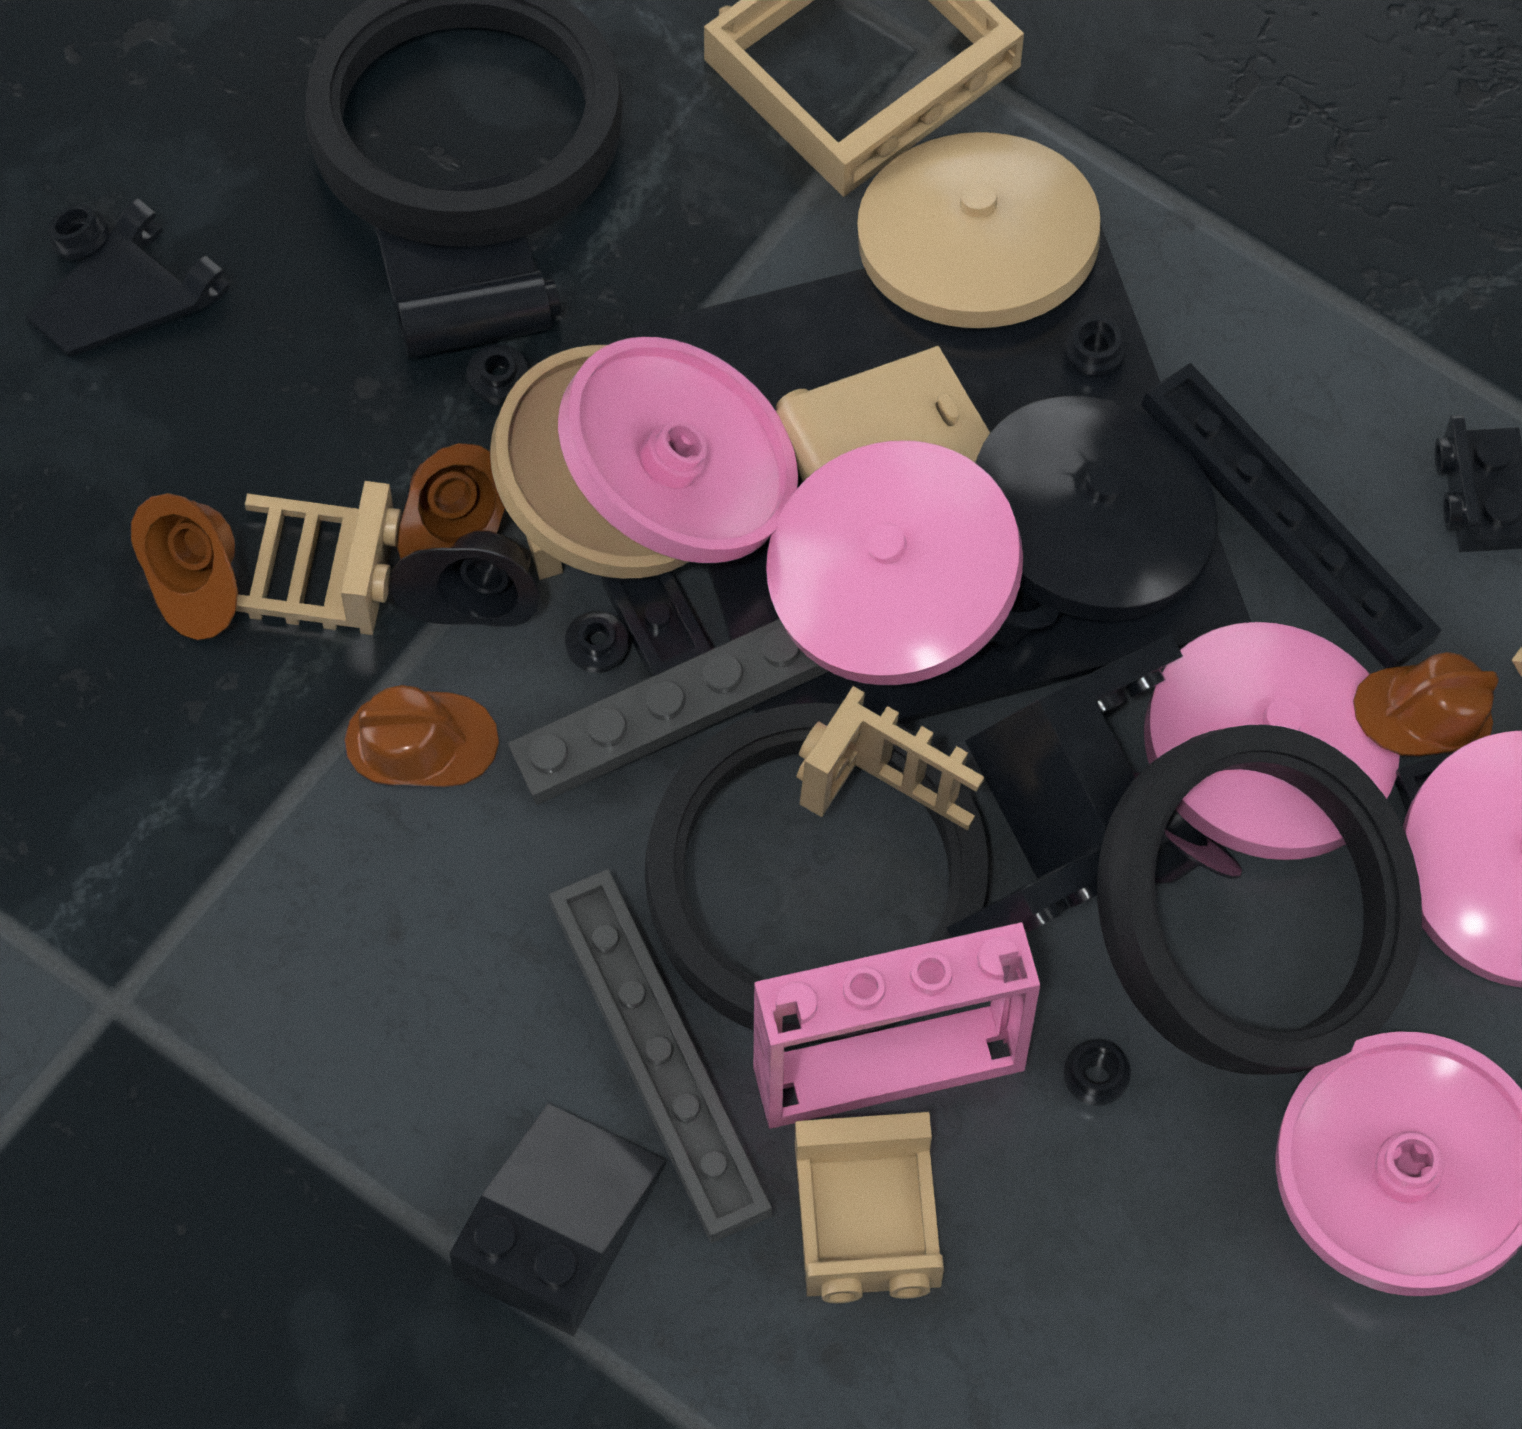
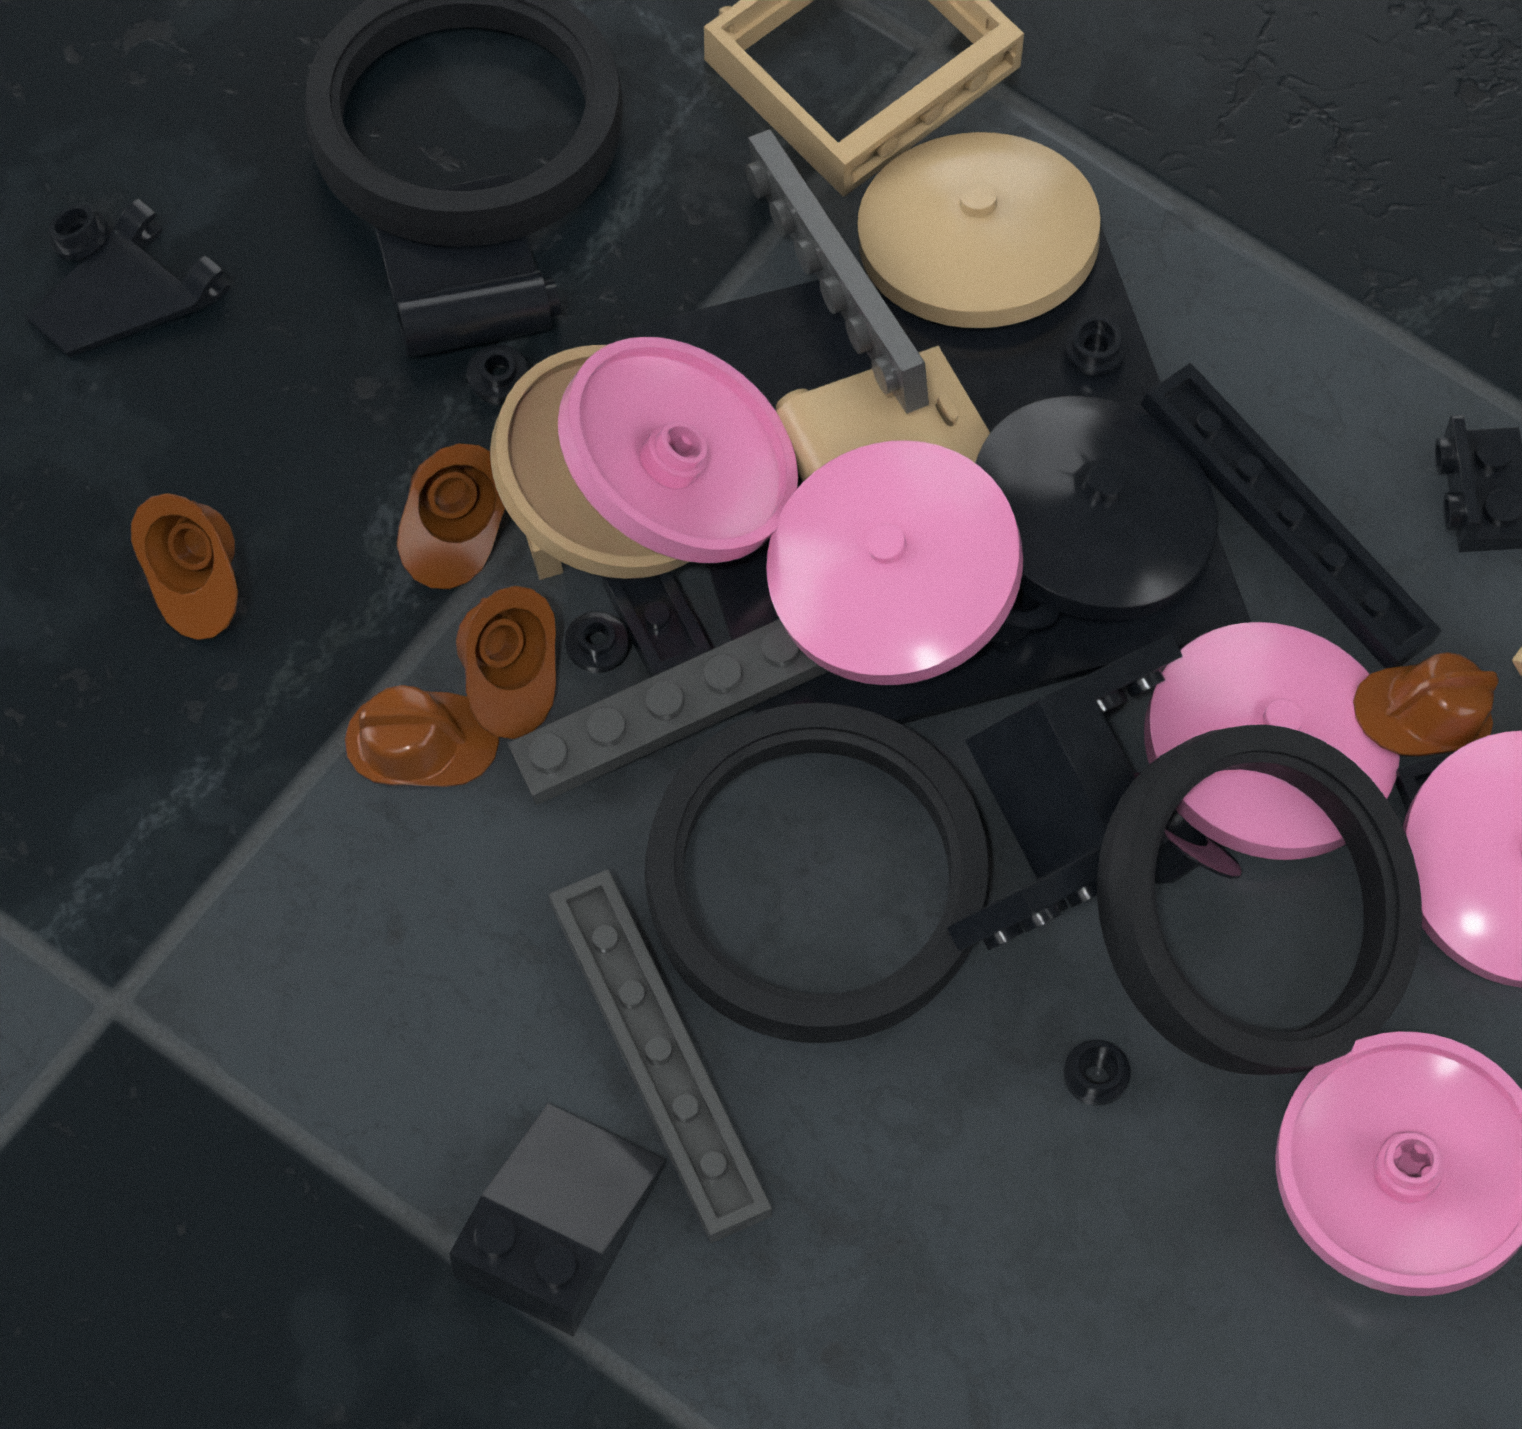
(359, 567): tan plate -> none
(472, 583): black piece -> none
(509, 661): none -> dark orange piece
(842, 279): none -> dark grey plate
(867, 741): tan plate -> none
(867, 1206): tan panel -> none
(887, 990): bright pink window -> none

